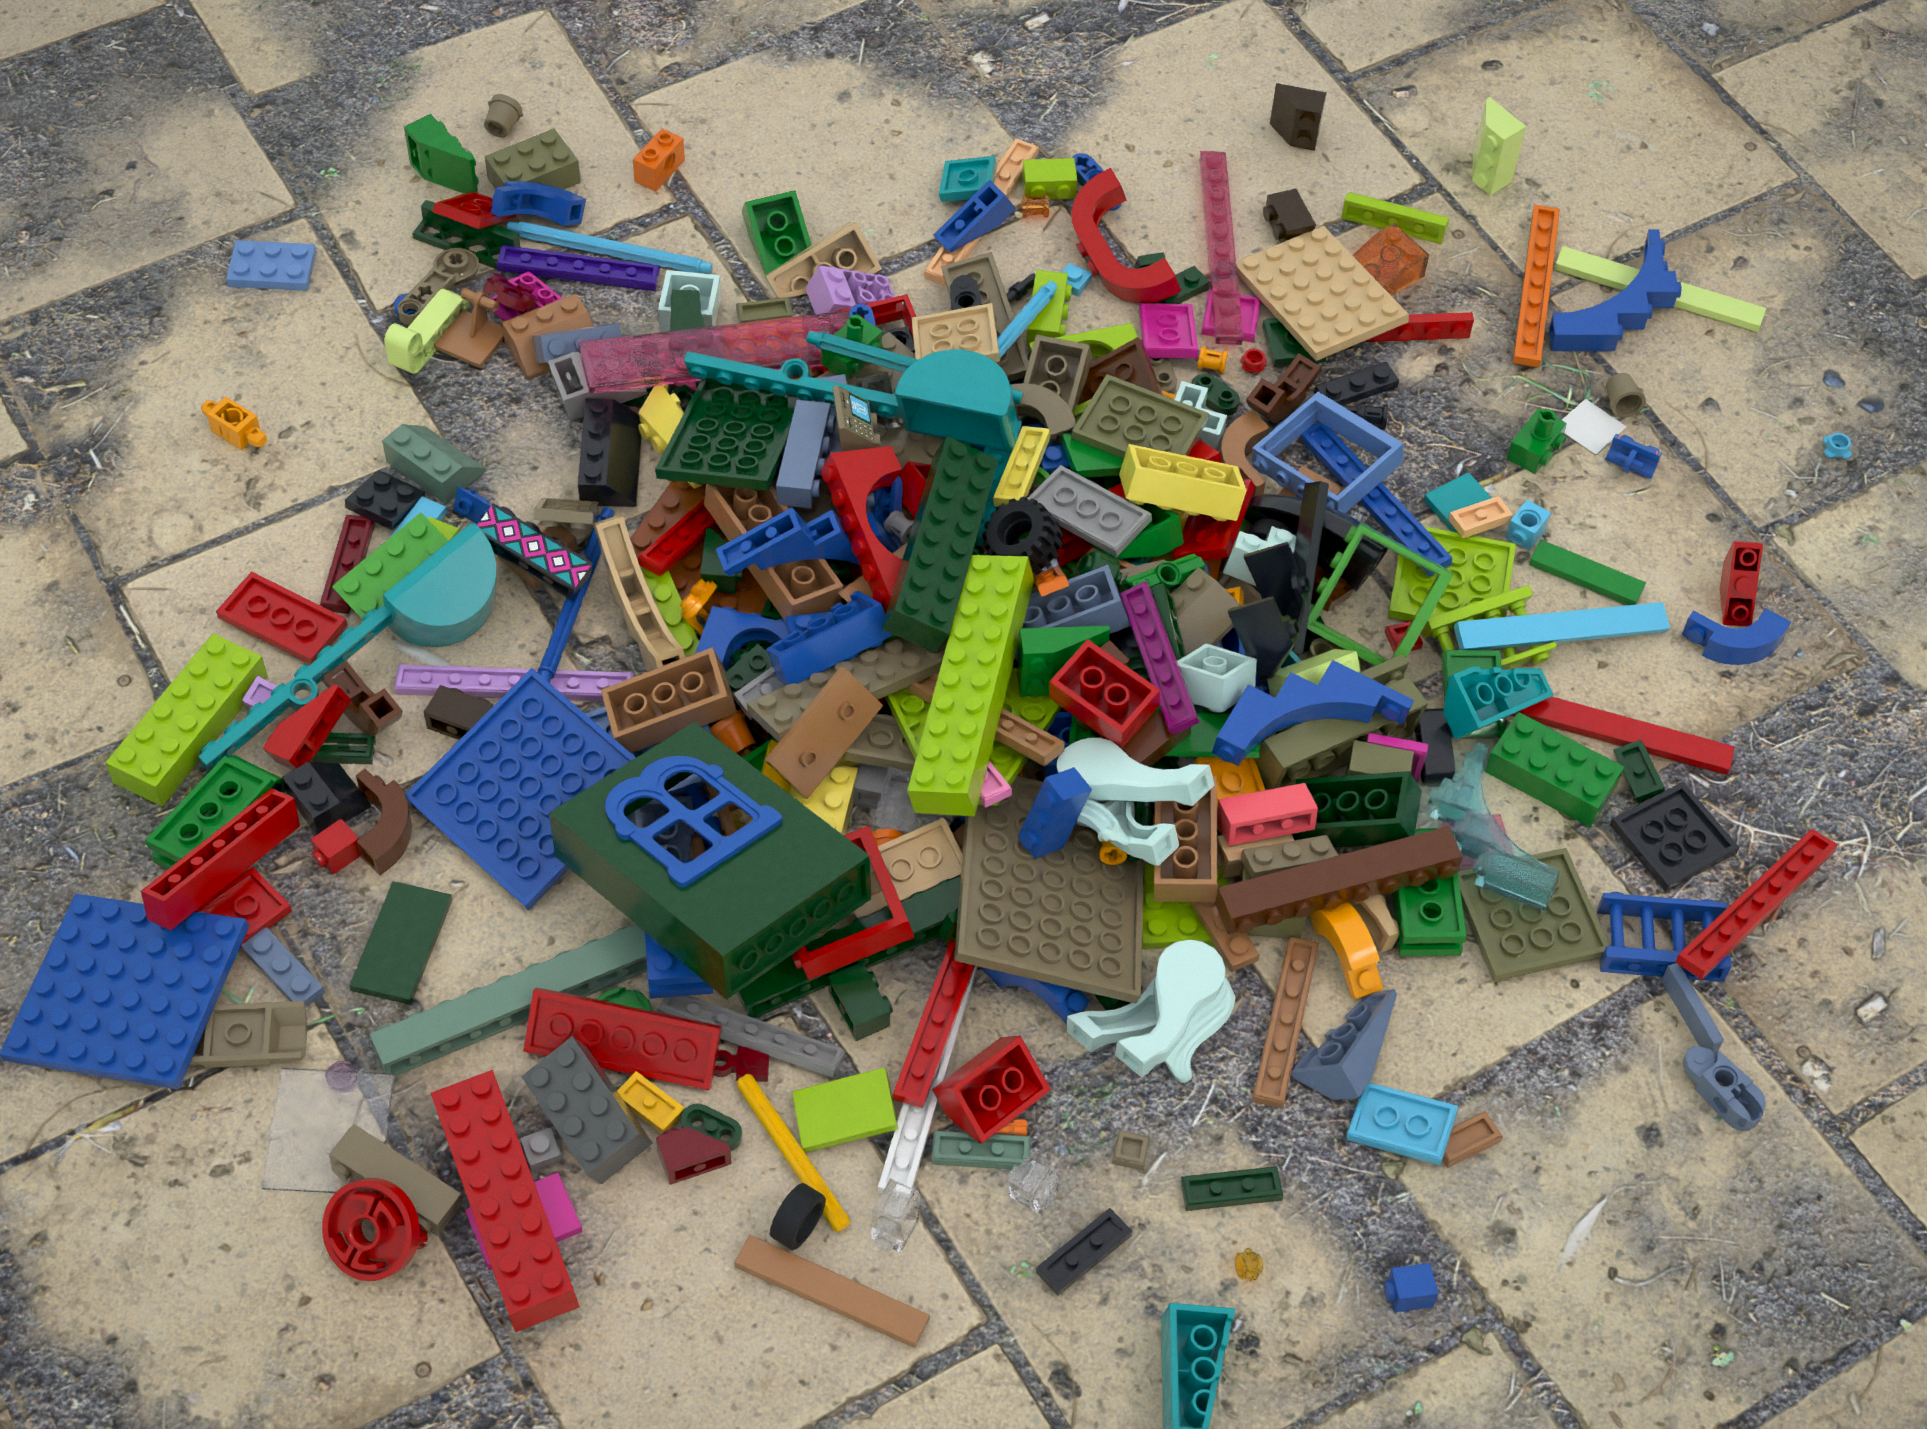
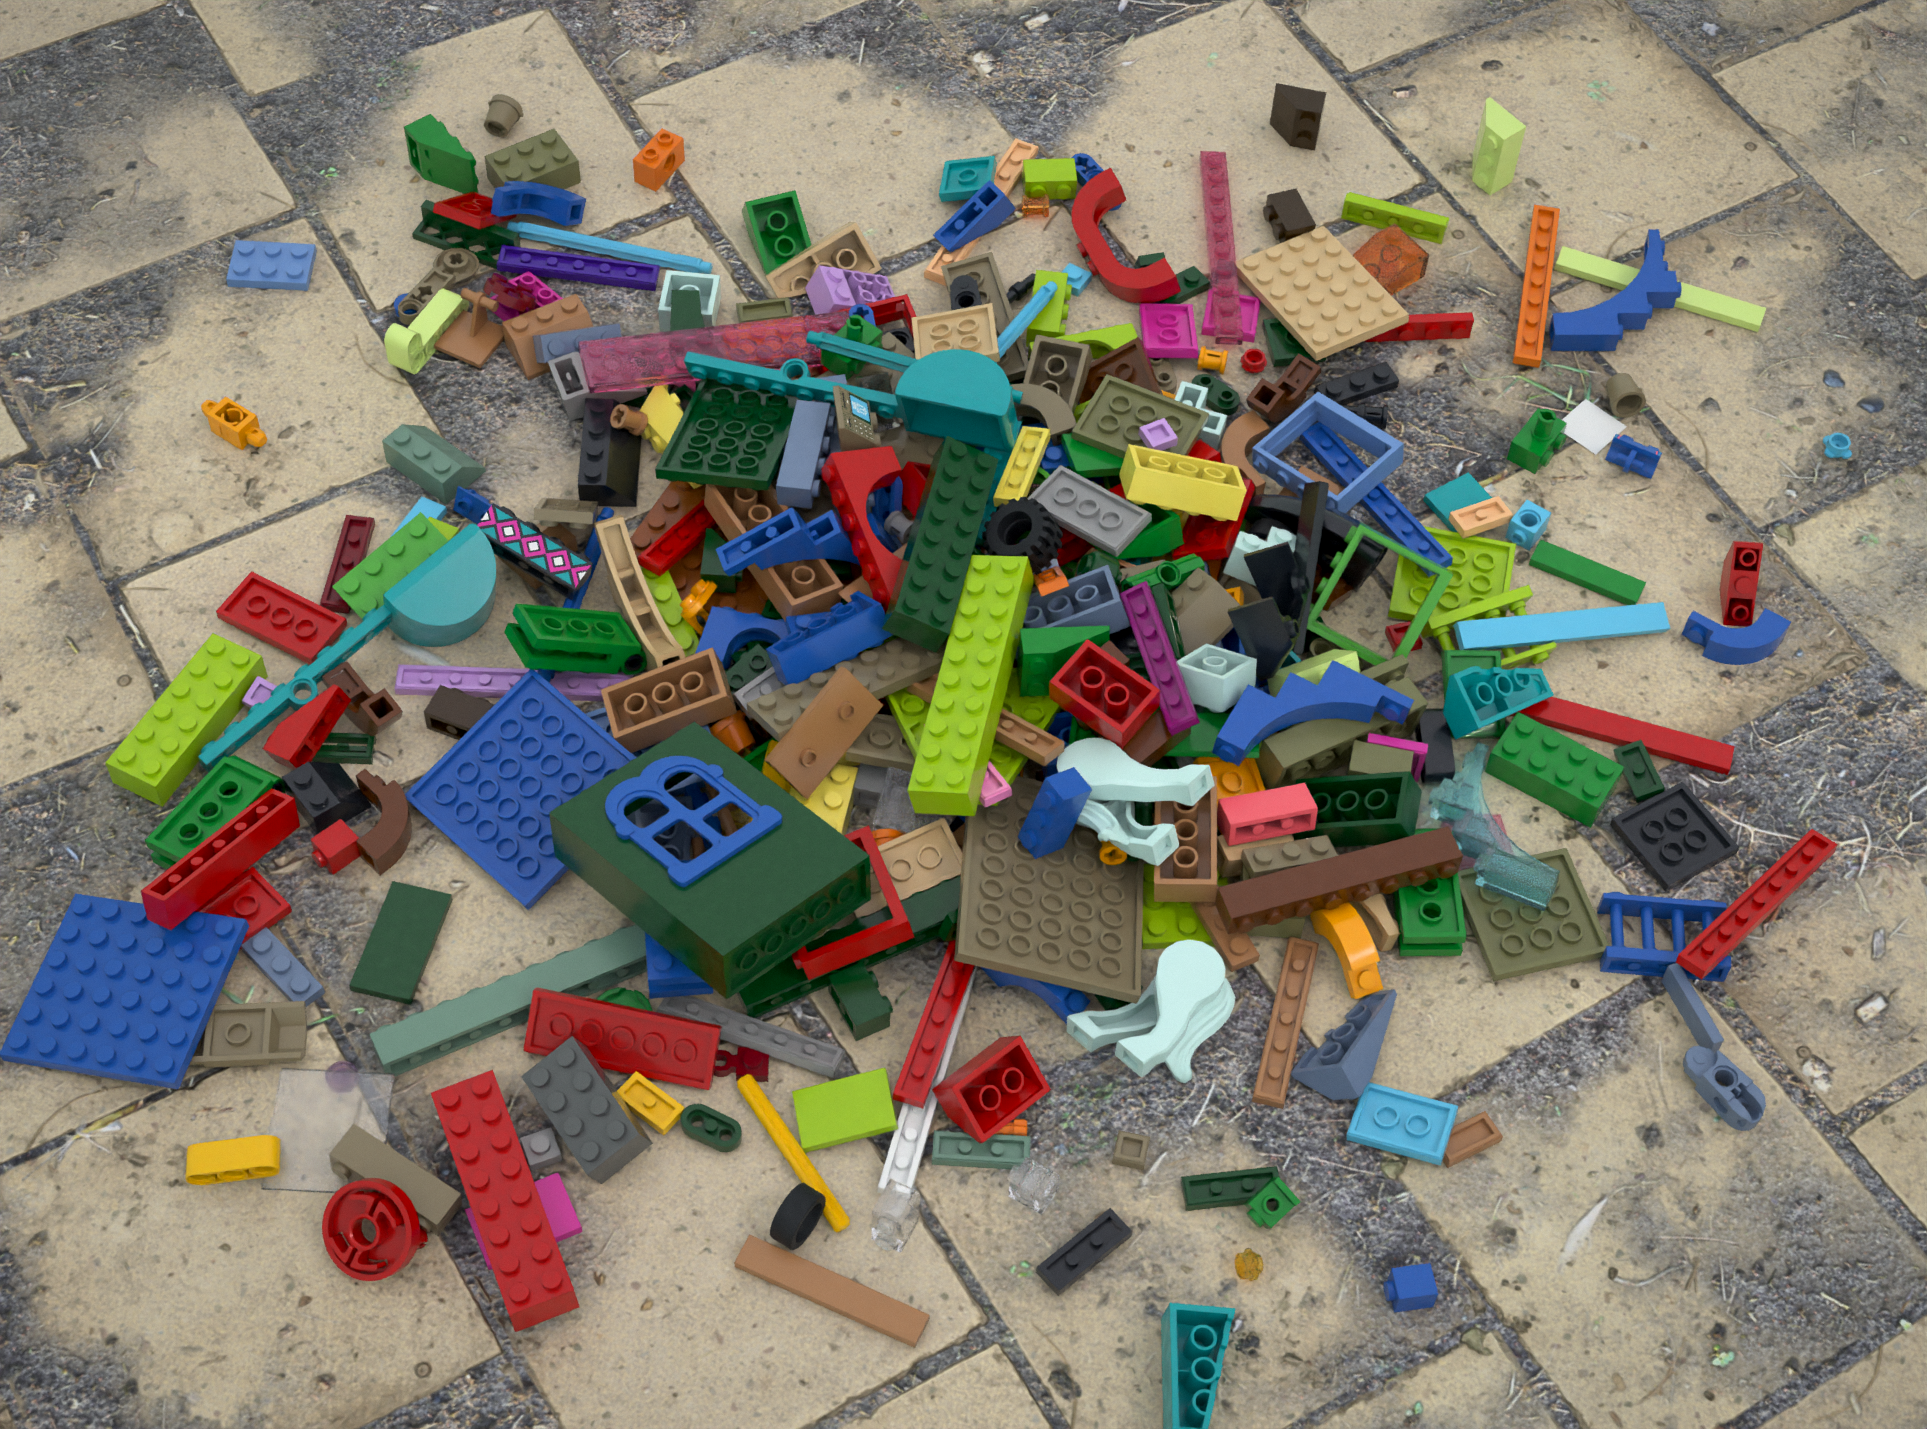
(233, 1160): none -> yellow beam
(384, 499): black plate -> none
(574, 640): none -> green hinge
(624, 418): none -> medium nougat bush
(690, 1154): dark red slope -> none
(1158, 435): none -> lavender plate
(1274, 1189): none -> green brick

